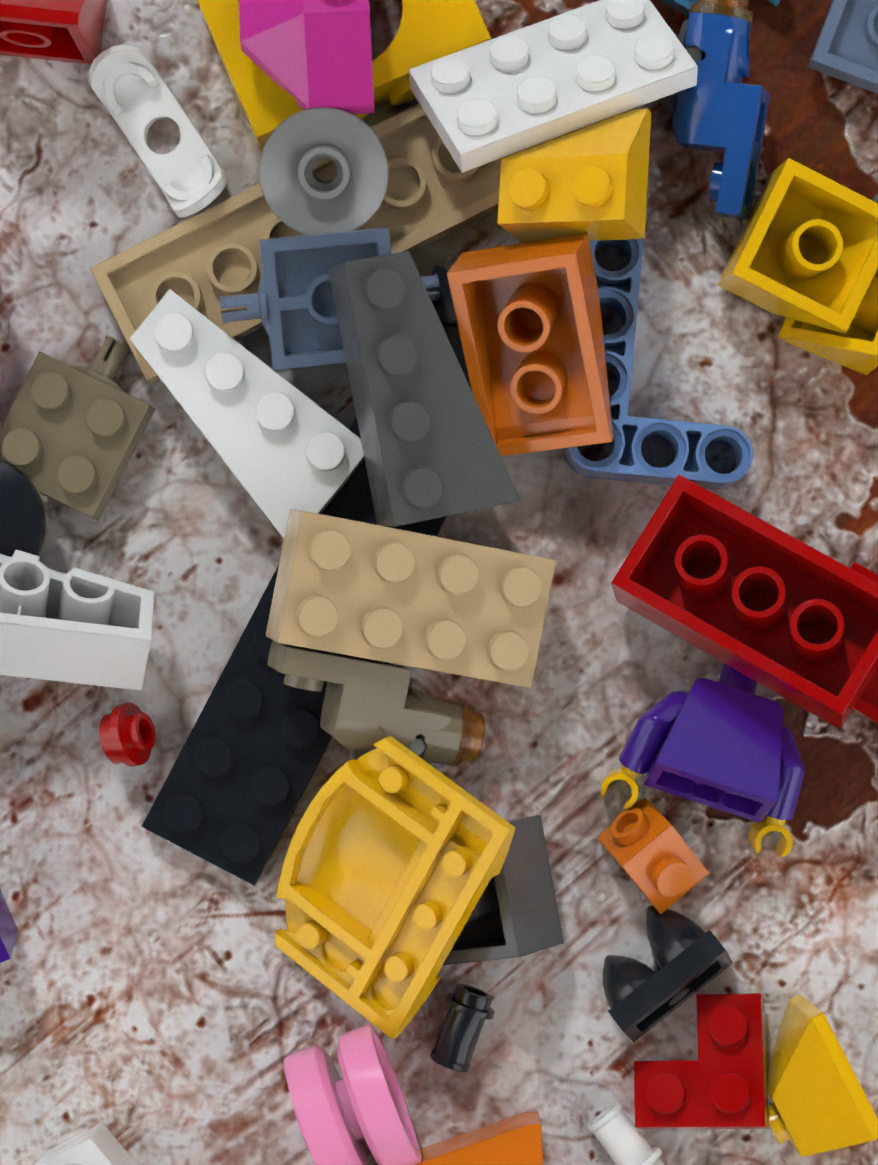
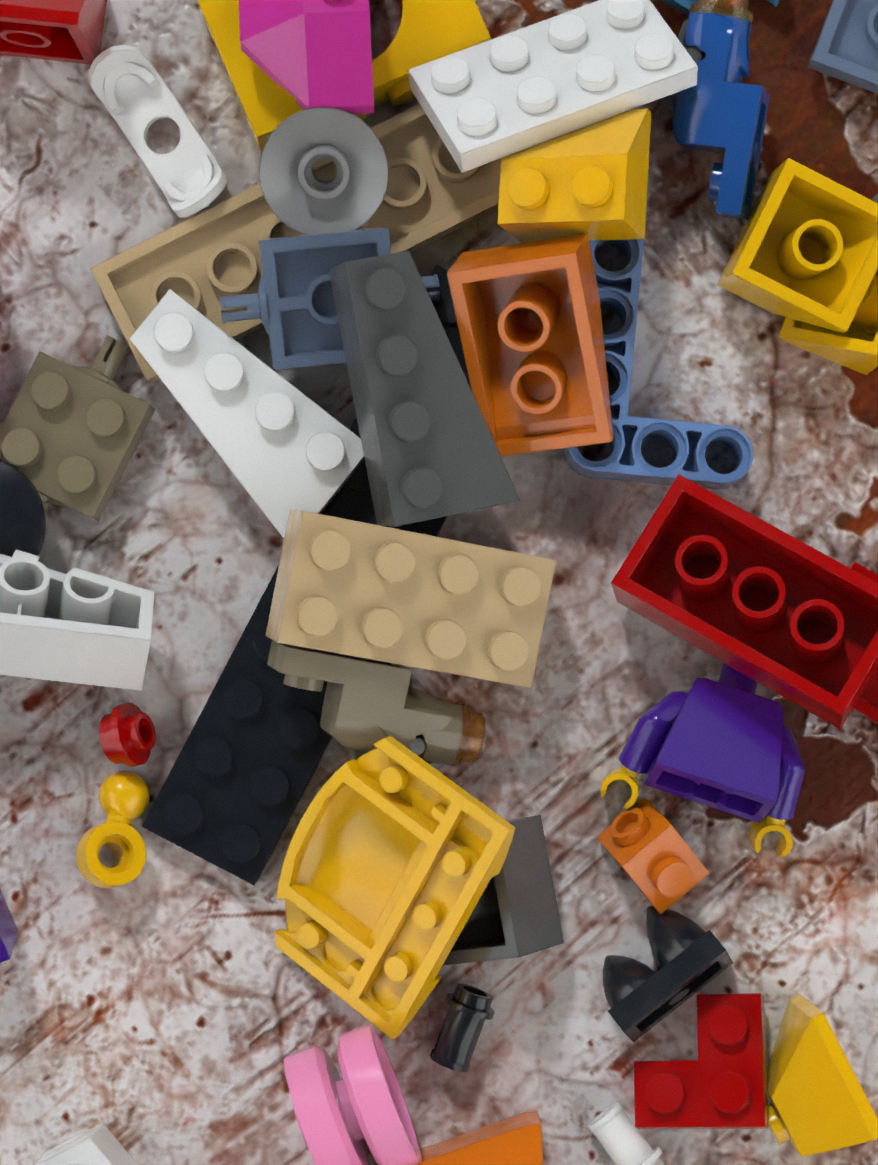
(123, 799): none -> yellow plate

